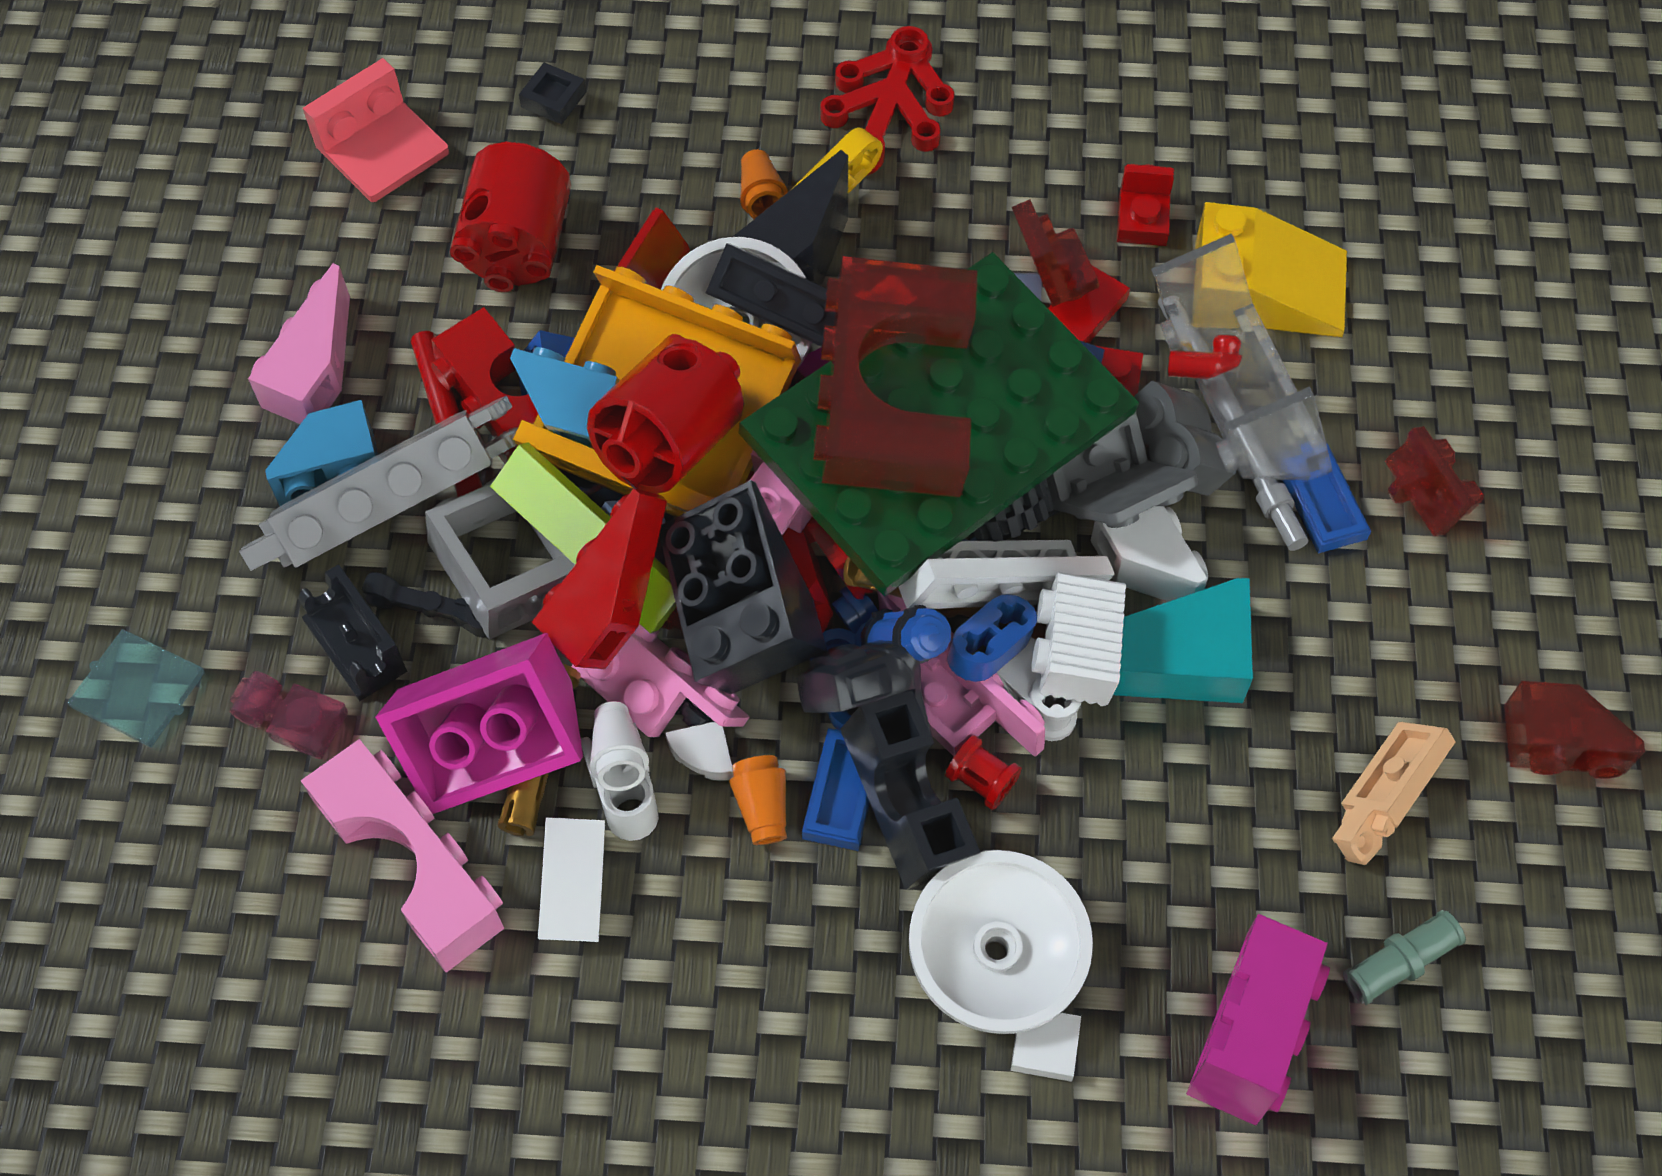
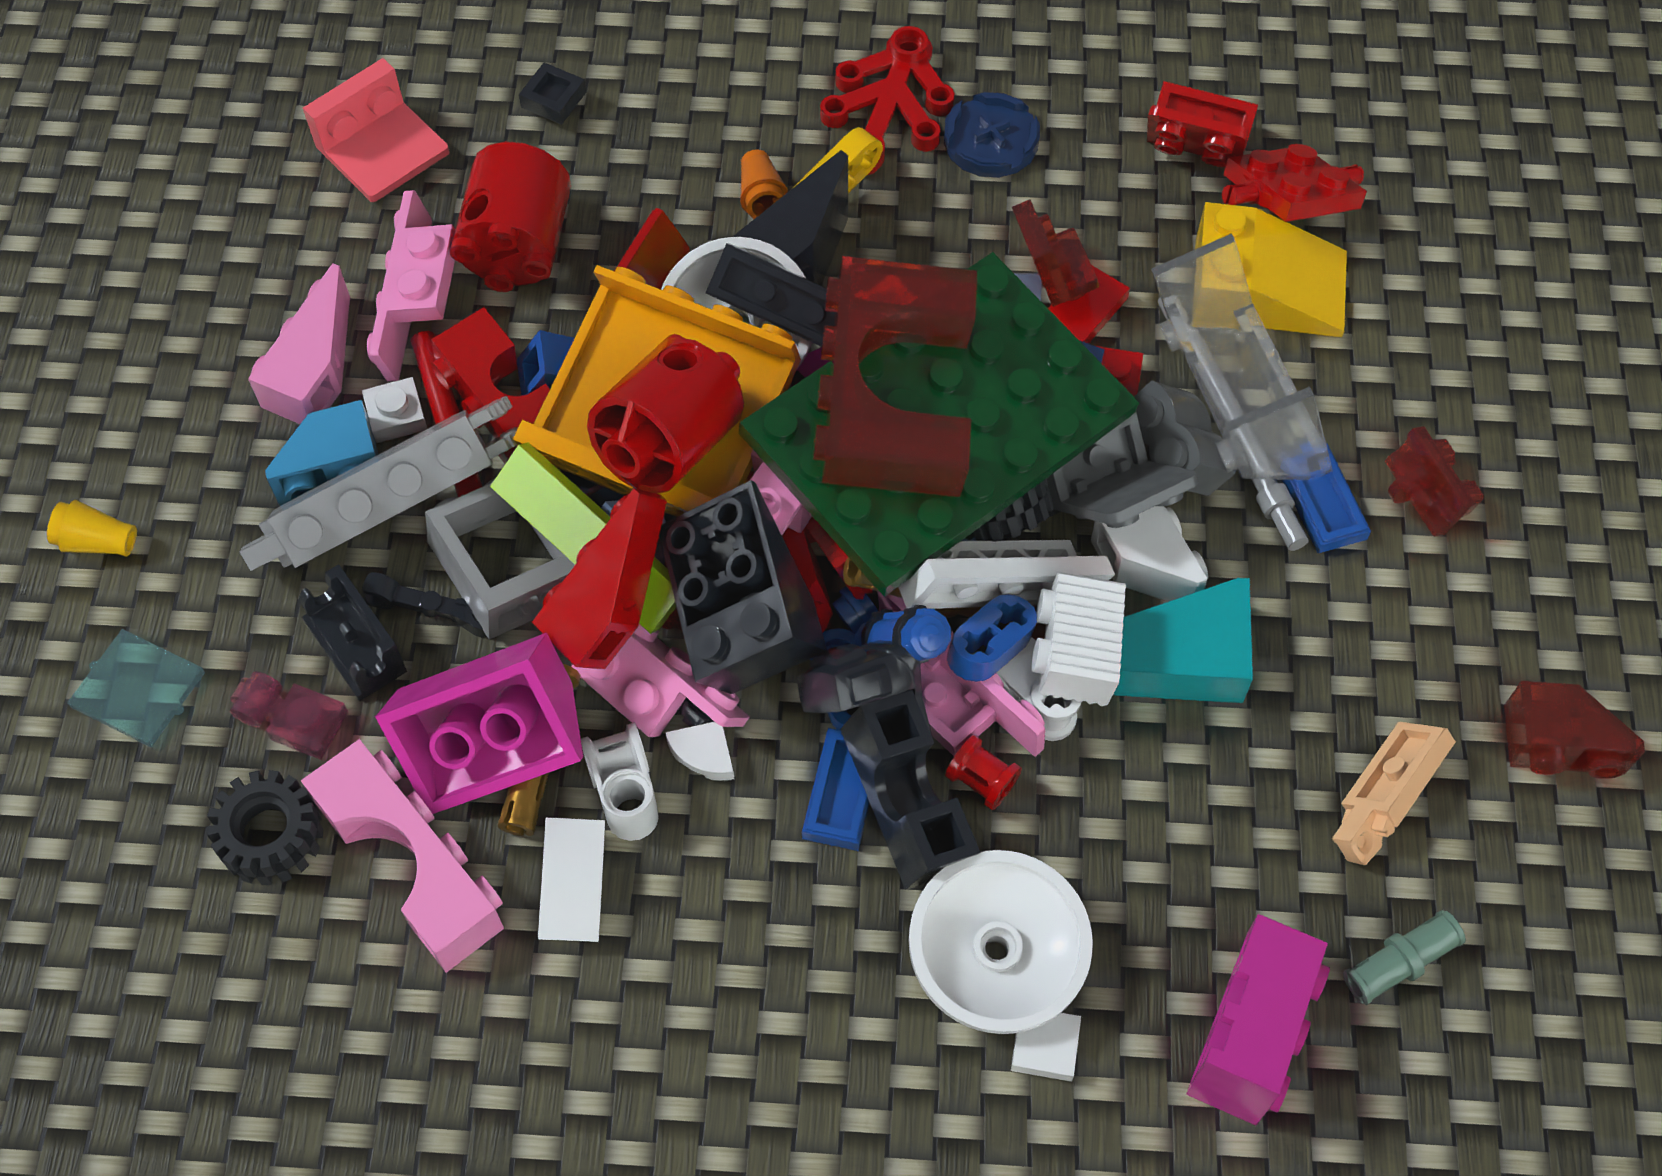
(87, 530): none -> yellow cone
(247, 802): none -> black tyre
(394, 410): none -> white plate
(414, 283): none -> bright pink bracket
(563, 390): dark azure slope -> none
(616, 748): white cone -> none
(761, 797): orange cone -> none
(991, 135): none -> dark blue tile
(1145, 205): red bracket -> none
(1200, 124): none -> red bracket
(1206, 364): red arm -> none
(1293, 183): none -> red plate

